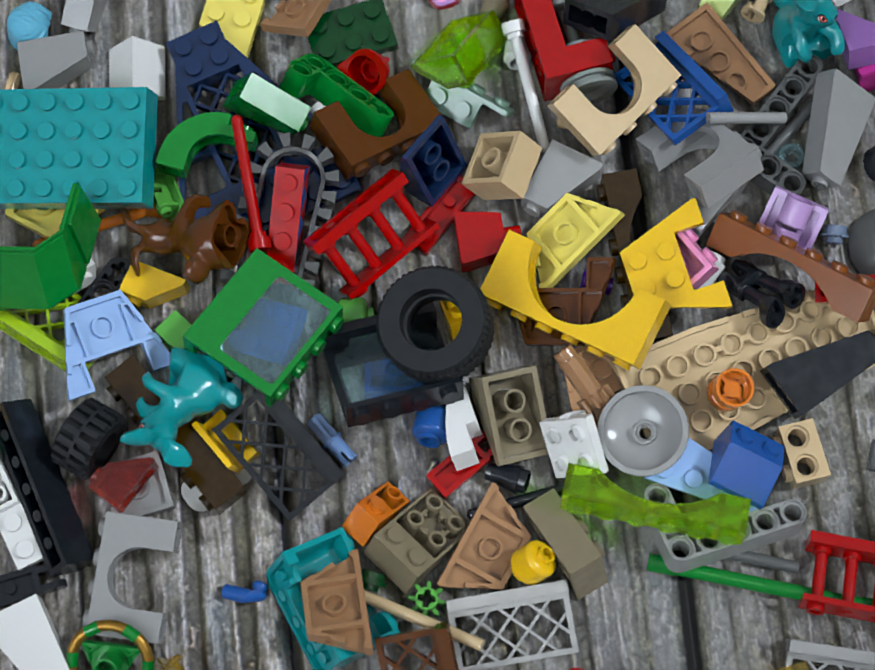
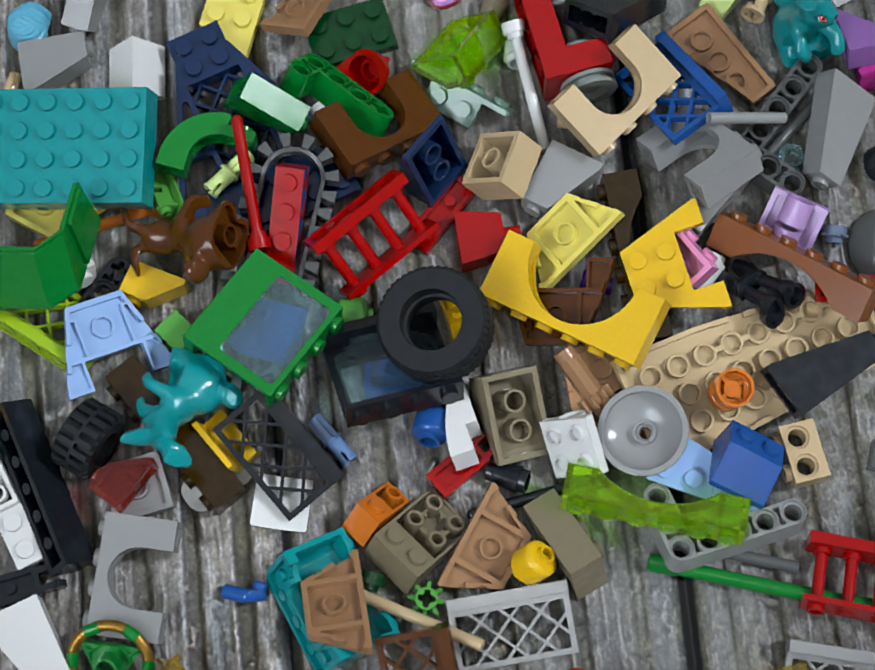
(225, 176): none -> yellowish green axle
(268, 515): none -> white sticker

